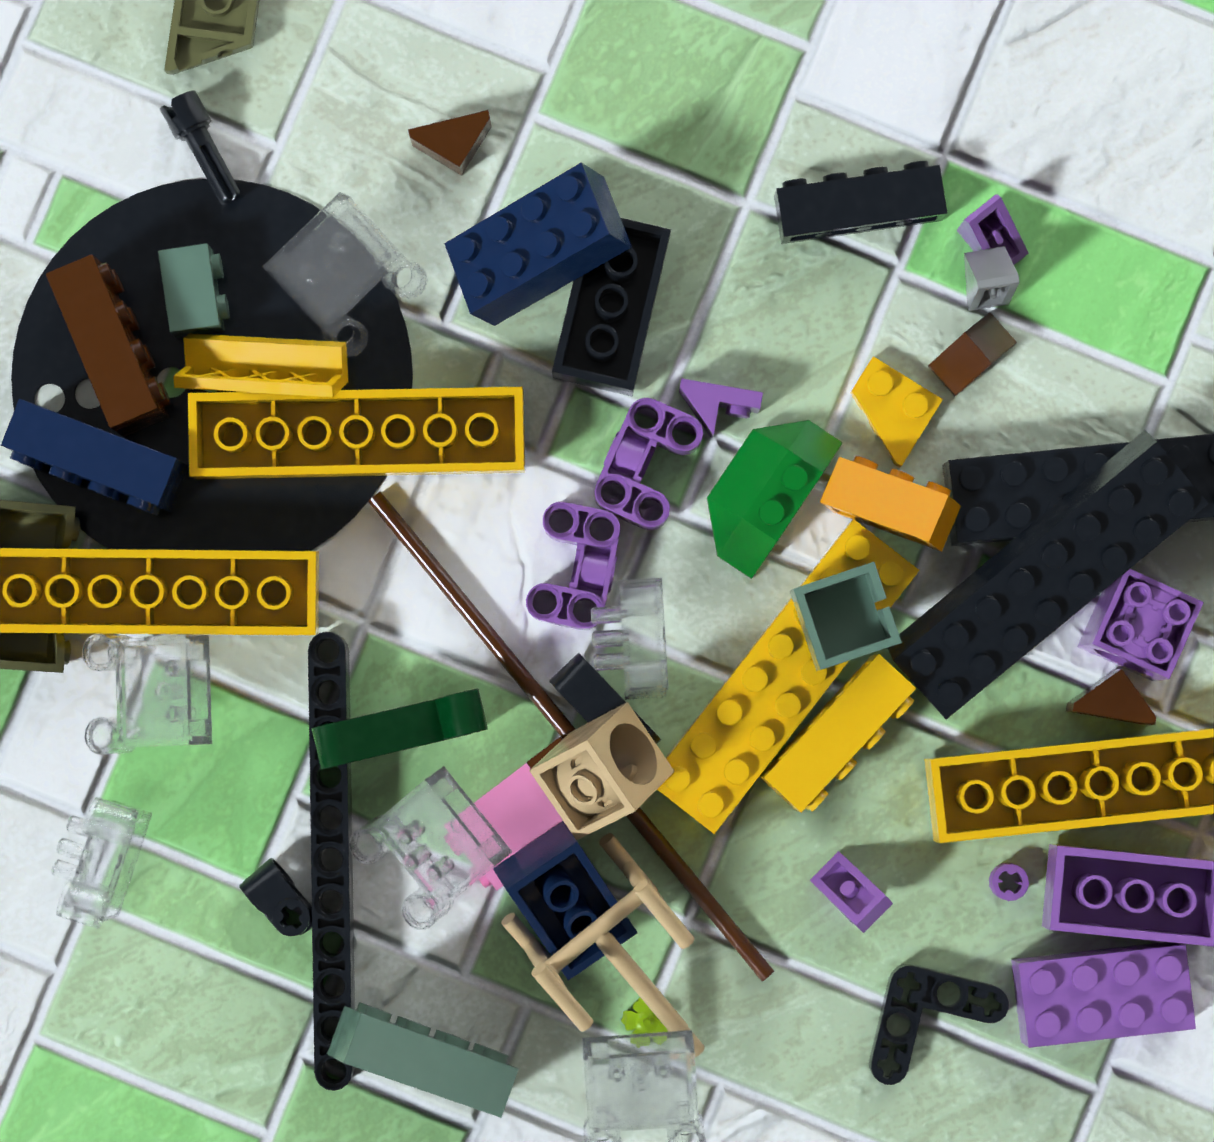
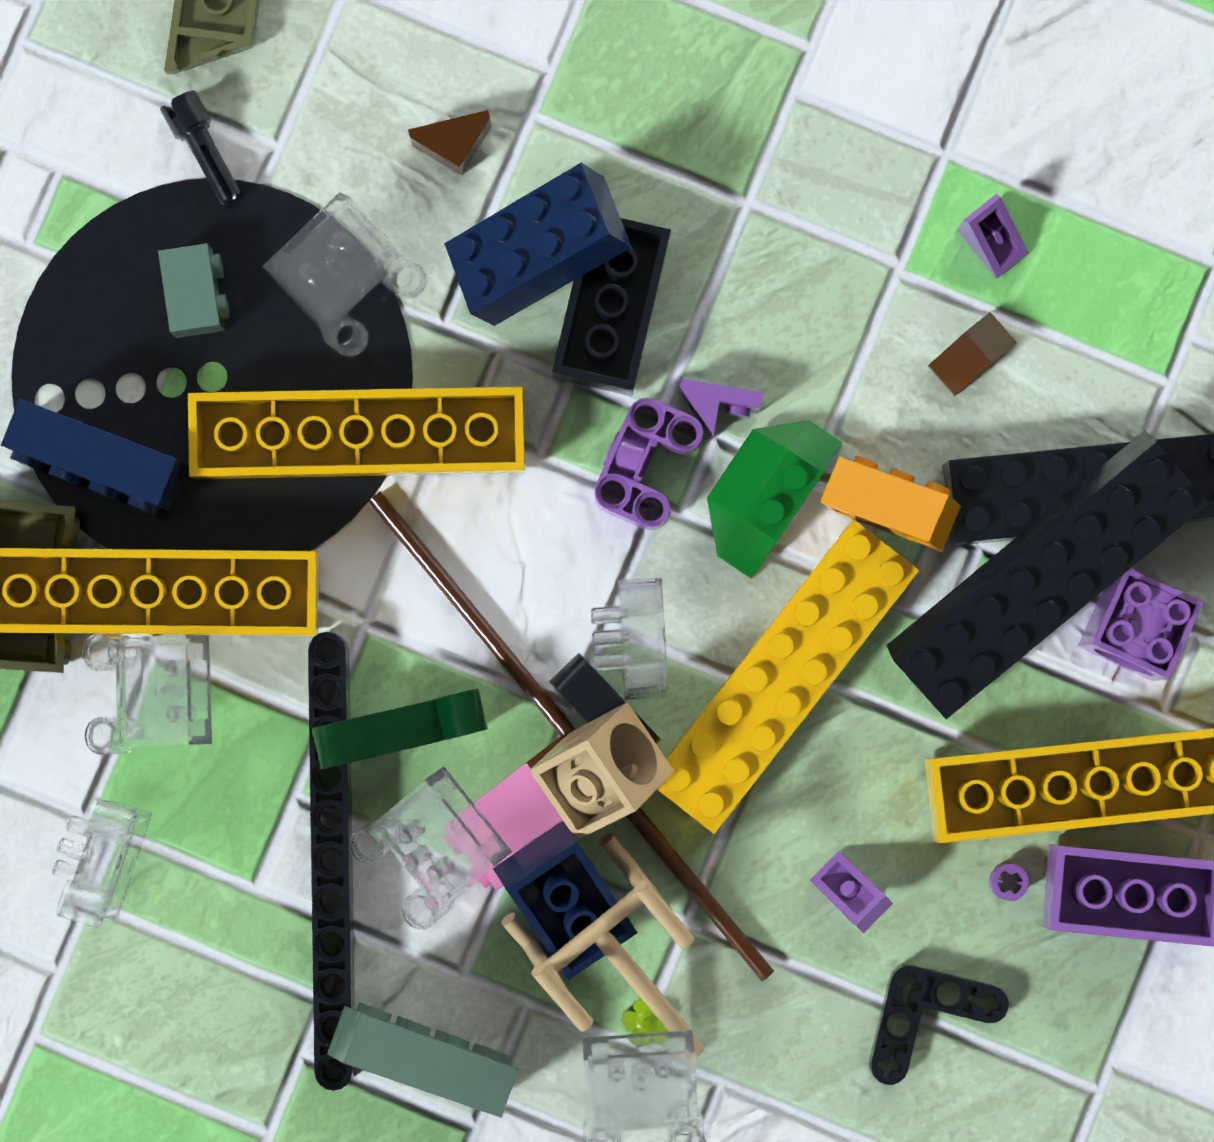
(107, 345): reddish brown brick -> none
(263, 365): yellow fence -> none
(273, 893): black piece -> none
(592, 566): medium lavender beam -> none
(838, 732): yellow brick -> none
(842, 616): sand green piece -> none
(860, 203): black brick -> none
(895, 407): yellow wing -> none
(989, 278): light grey slope -> none
(1103, 994): medium lavender brick -> none
(1113, 699): reddish brown slope -> none

